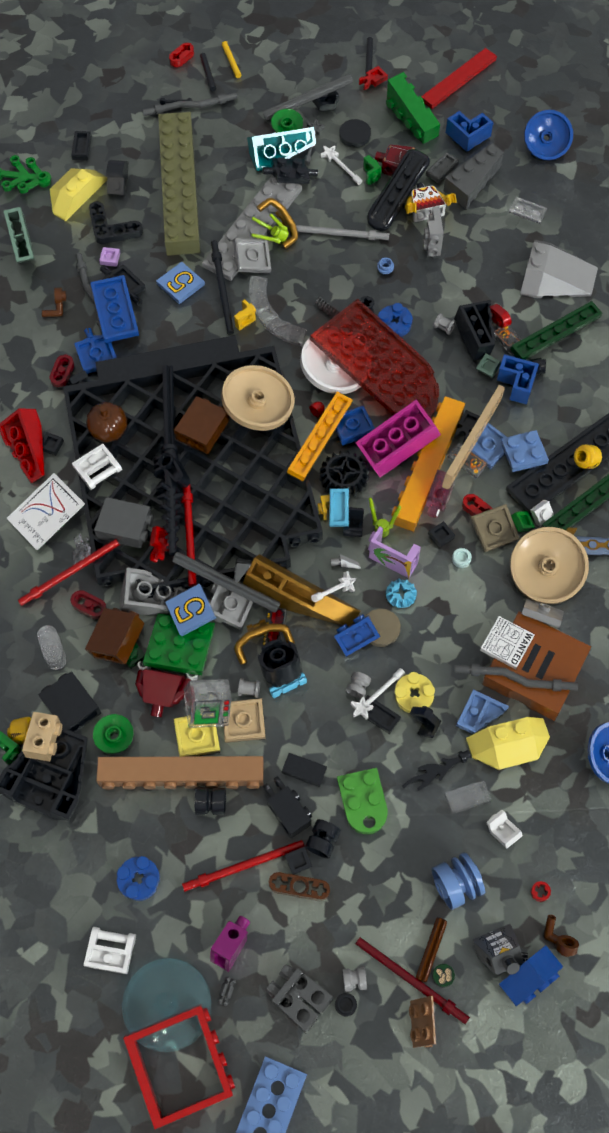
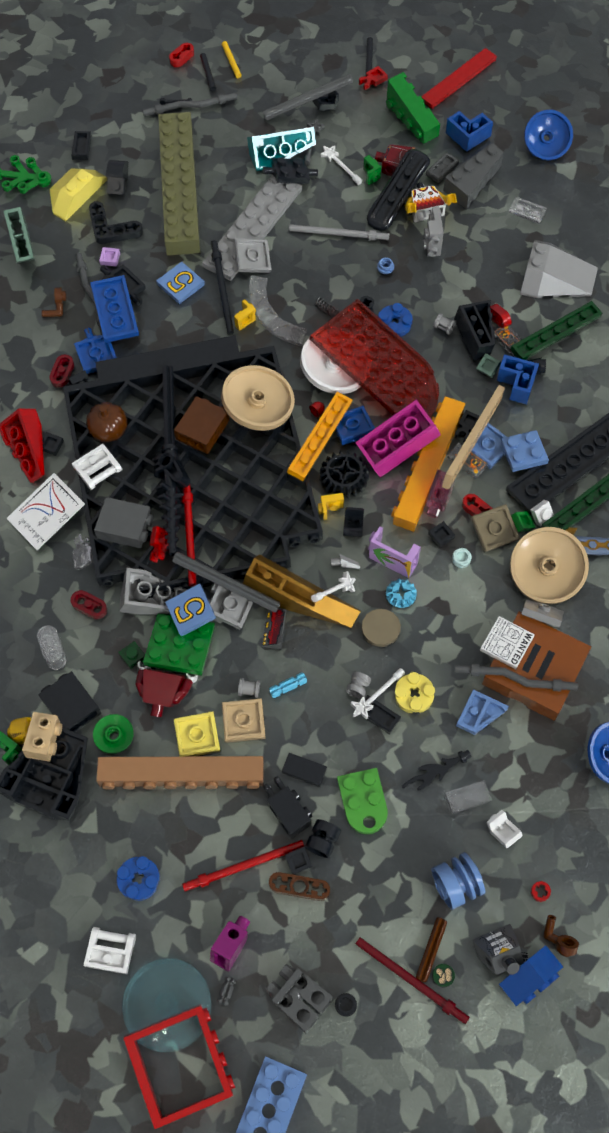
(37, 592): red bar -> none
(115, 635): reddish brown brick -> none
(207, 703): clear slope -> none
(210, 801): black wheel -> none
(241, 567): dark grey slope -> none
(257, 630): pearl gold piece -> none
(279, 232): lime plant -> none
(280, 662): black brick -> none
(285, 217): pearl gold piece -> none
(286, 120): green dish -> none
(339, 507): medium azure tile -> none
(354, 979): light grey wheel -> none
(355, 133): black tile -> none
(356, 635): blue bracket -> none
(383, 522): lime plant -> none
(422, 1022): medium nougat hinge -> none
(428, 720): black bracket -> none
(509, 743): light yellow wedge -> none
(587, 456): yellow head -> none

